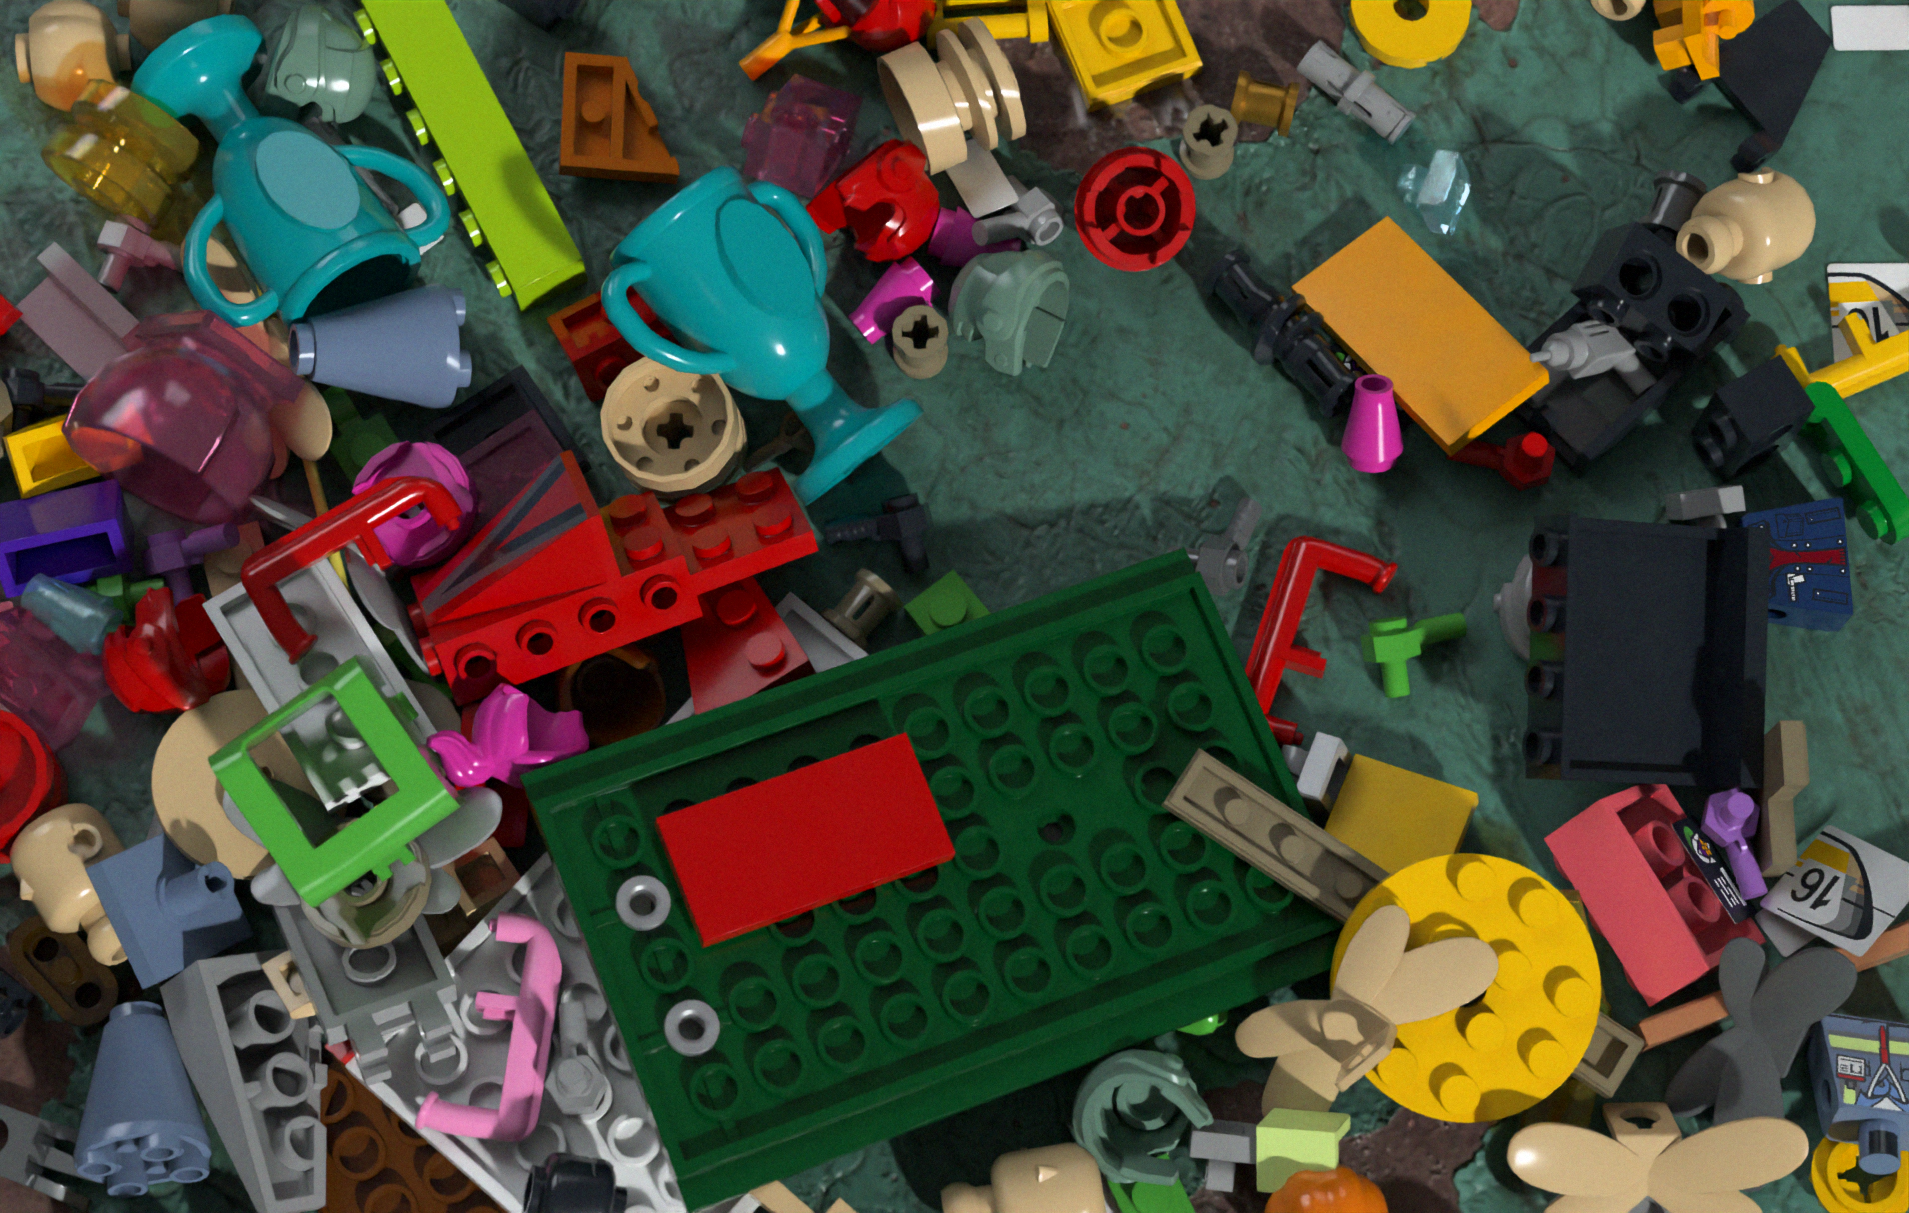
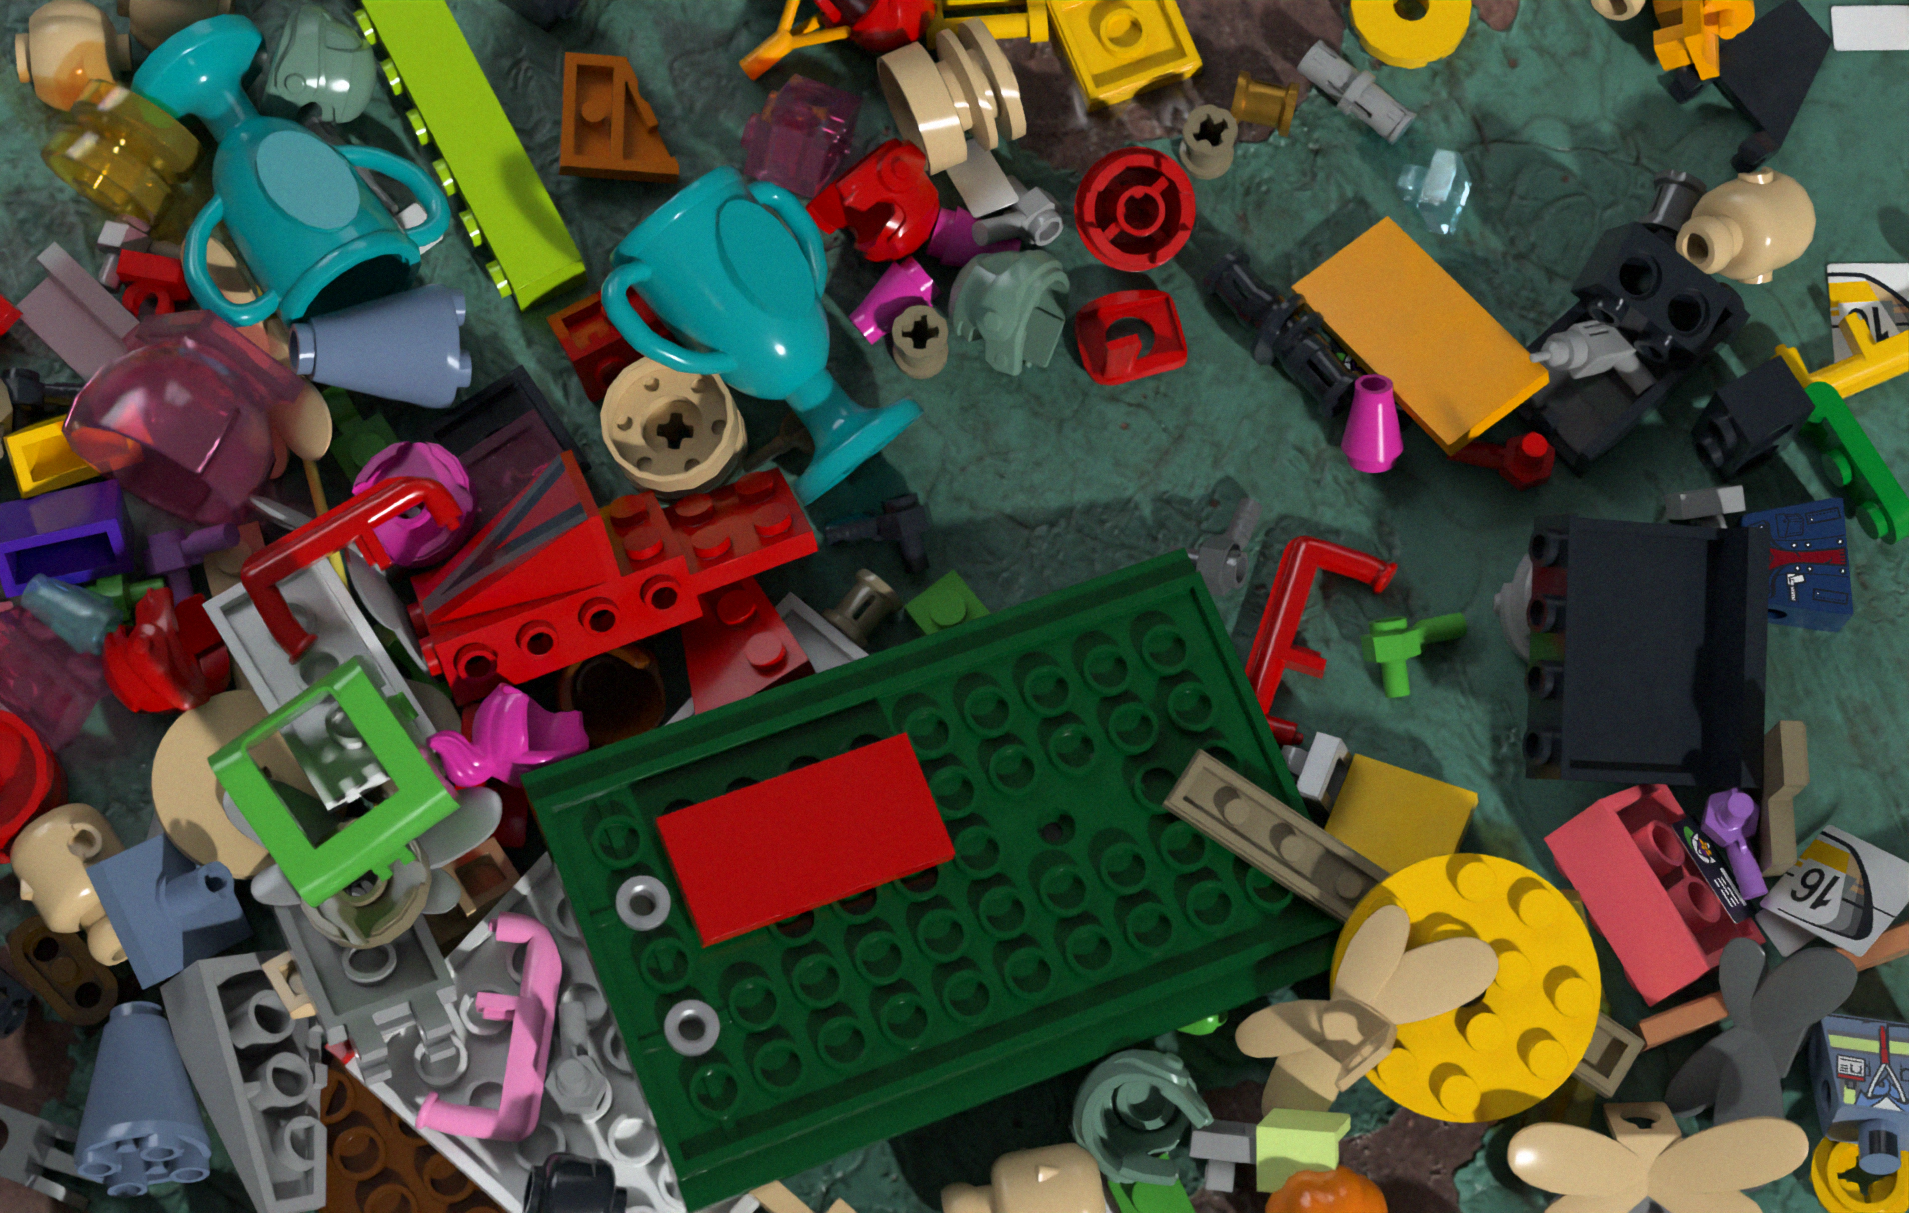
(151, 277): none -> red tile
(1117, 360): none -> red piece

